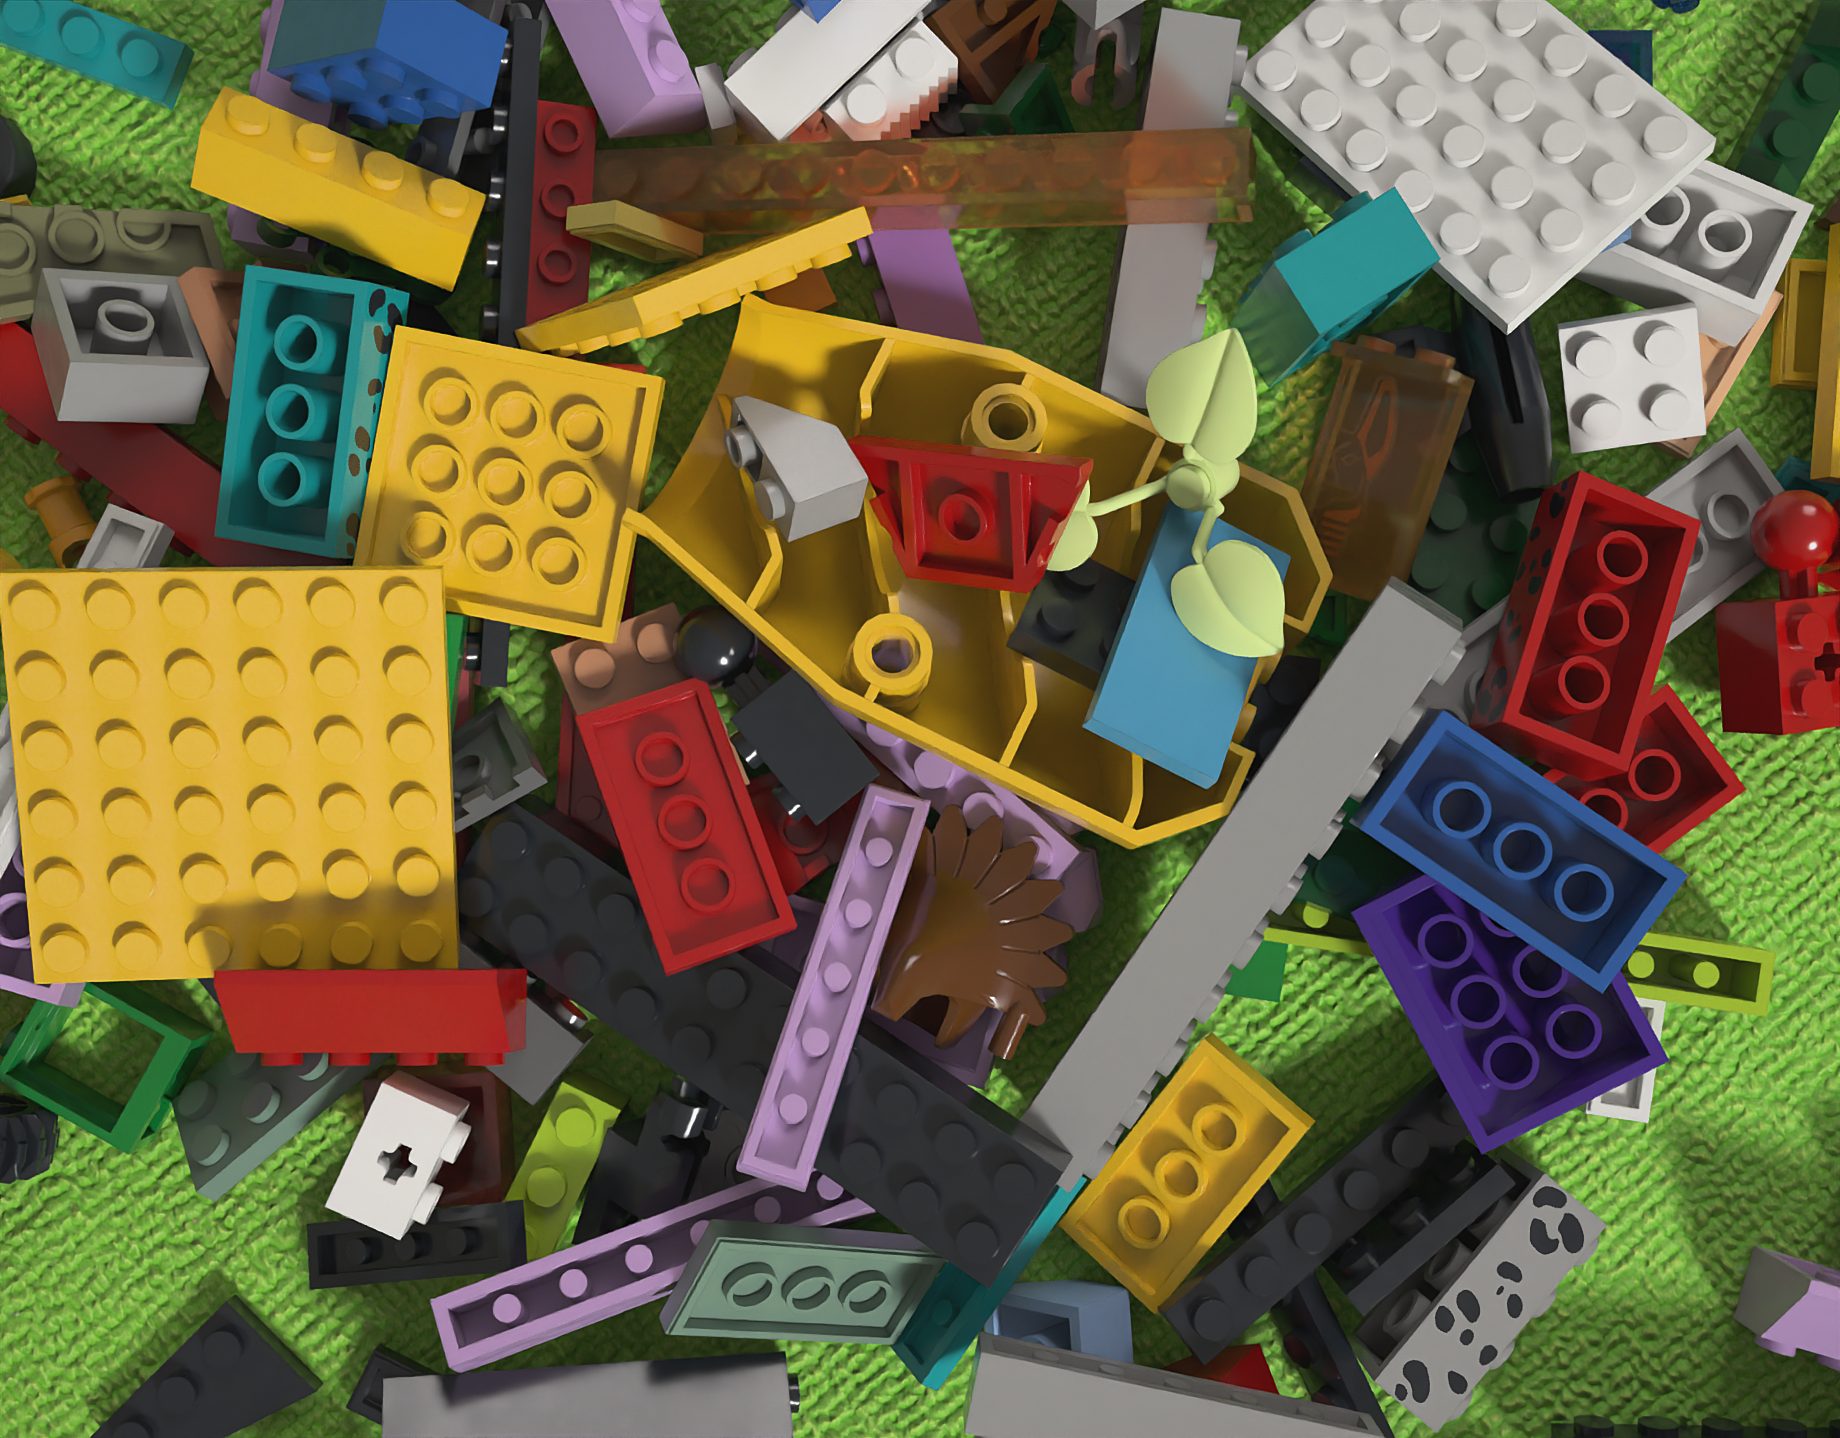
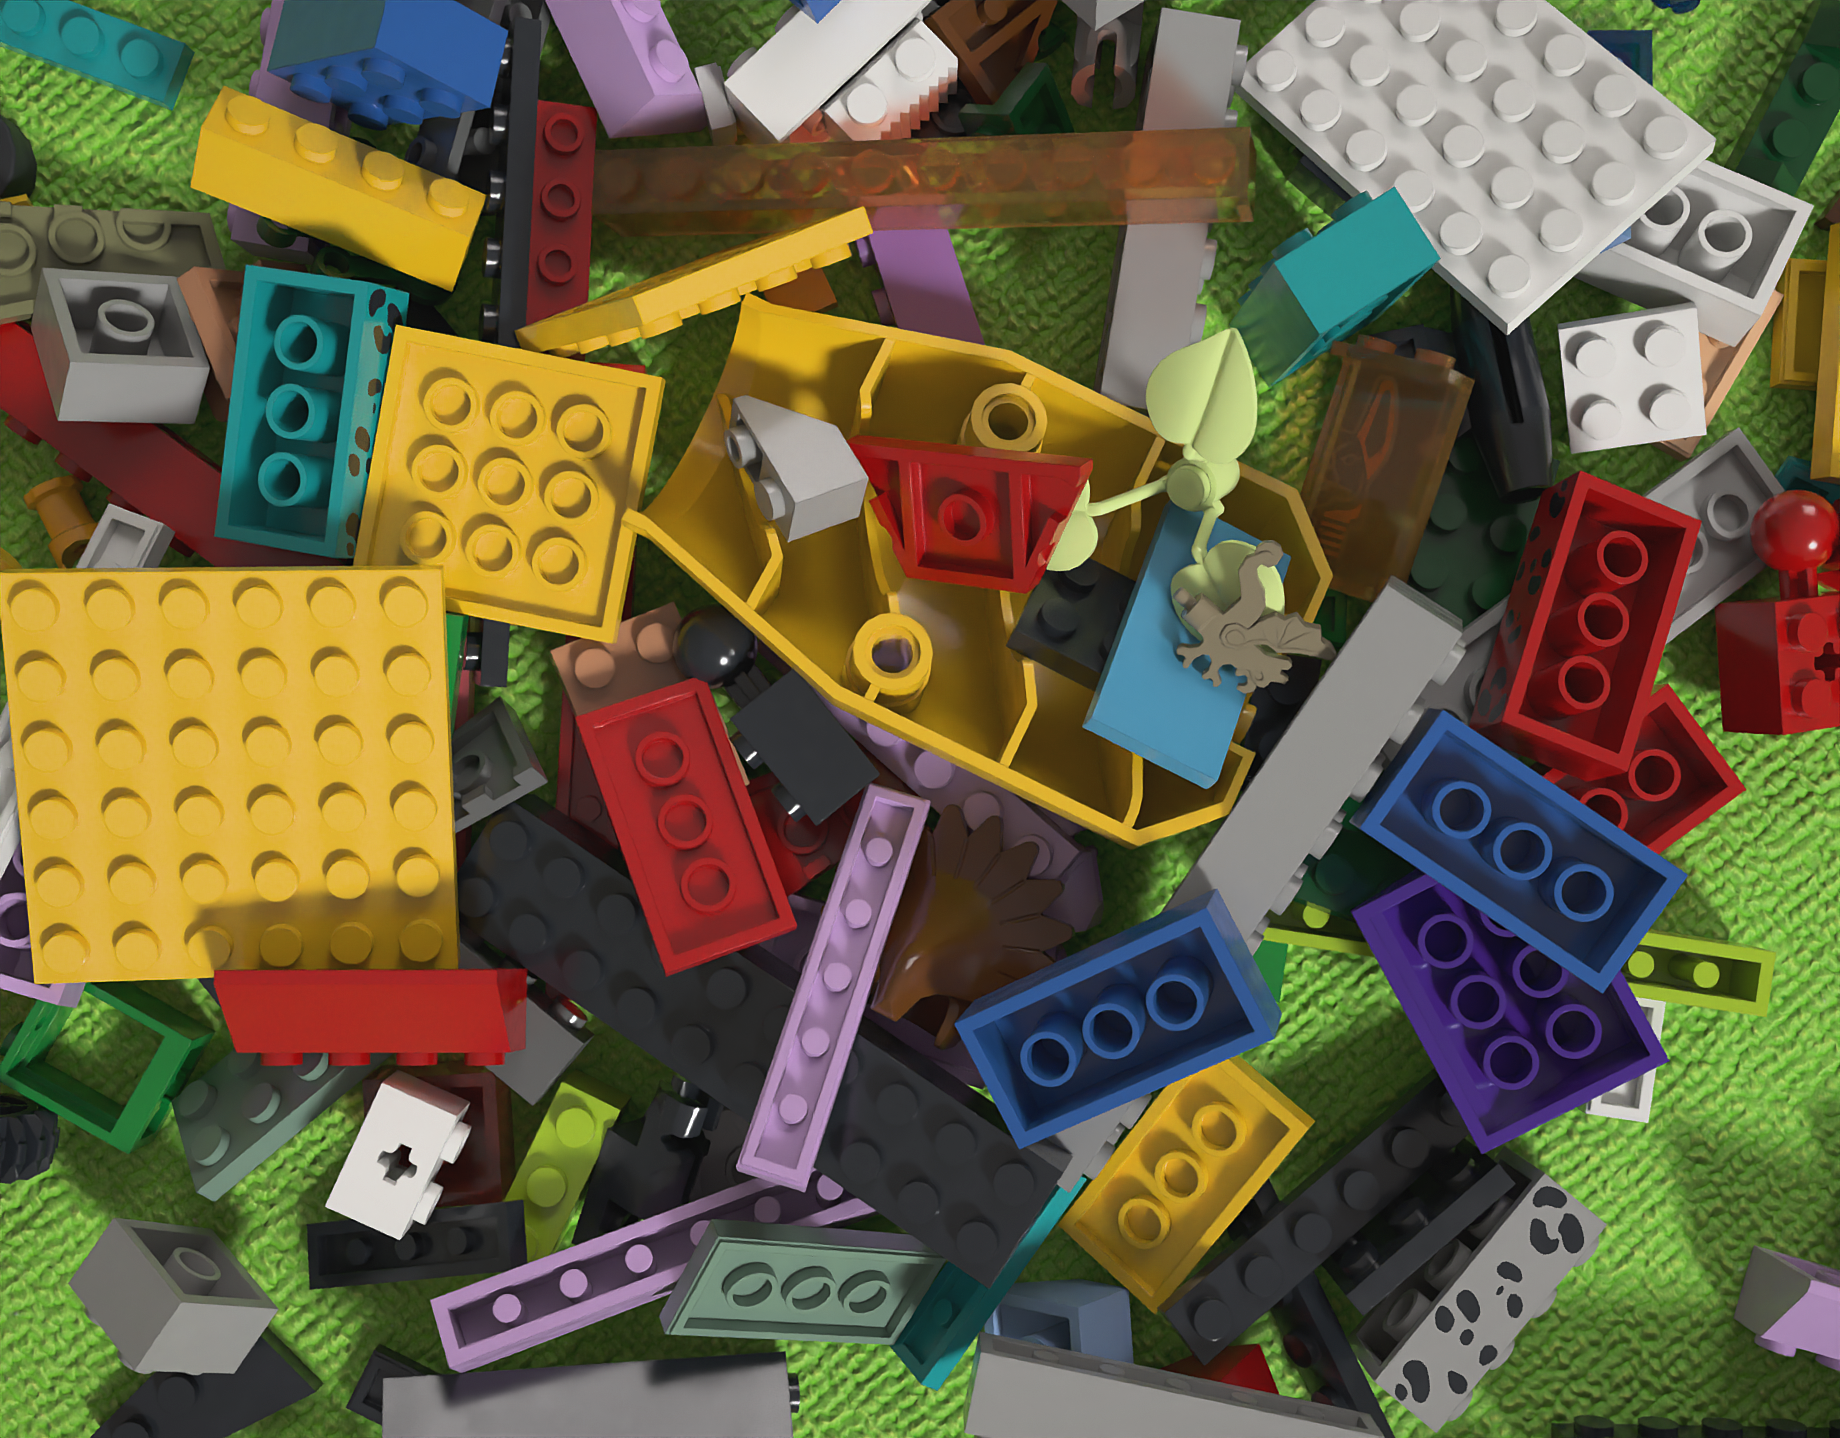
(171, 1298): none -> light grey brick
(634, 232): light yellow tile -> none
(1119, 1019): none -> blue brick
(1238, 631): none -> dark tan piece

